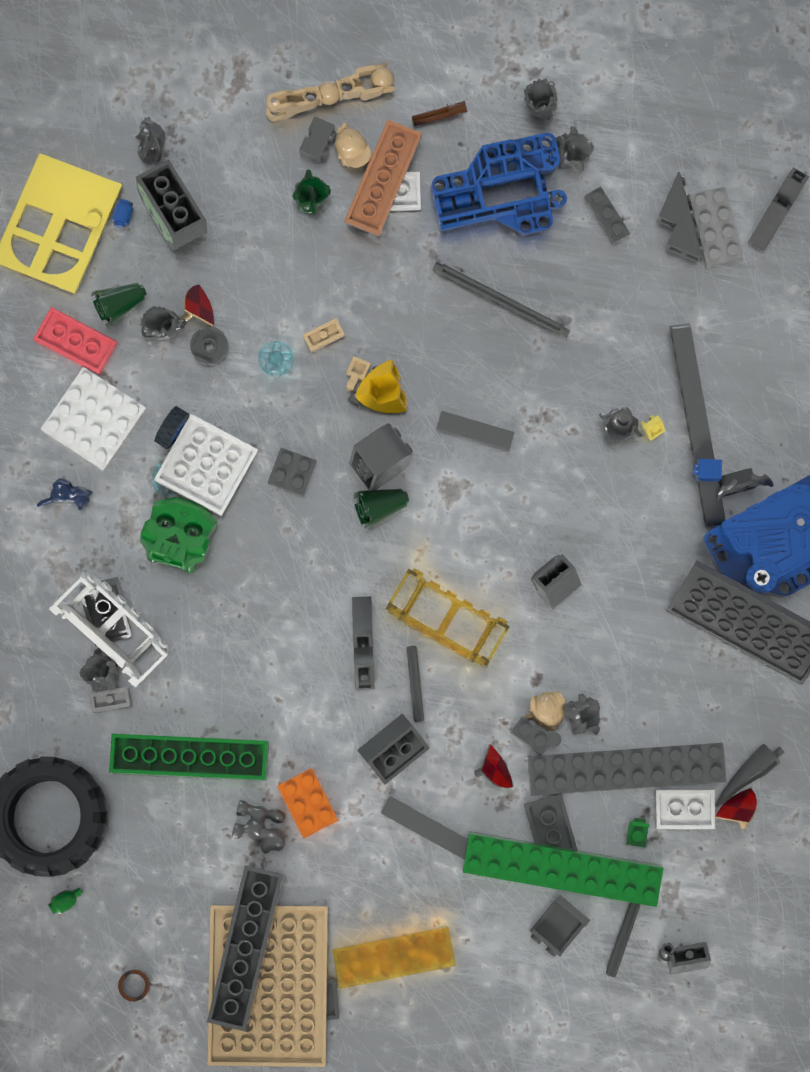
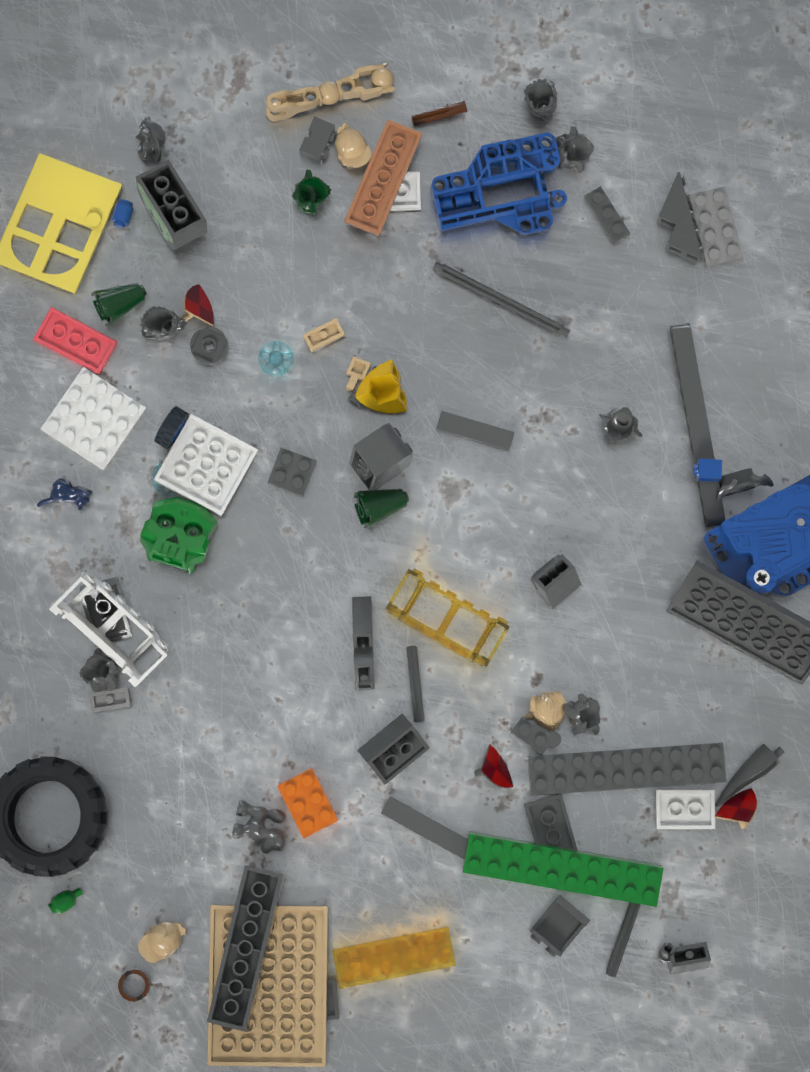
(161, 941): none -> tan hair
(189, 757): green brick -> none
(637, 833): green bracket -> none
(653, 427): light yellow tile -> none
(778, 209): dark grey slope -> none

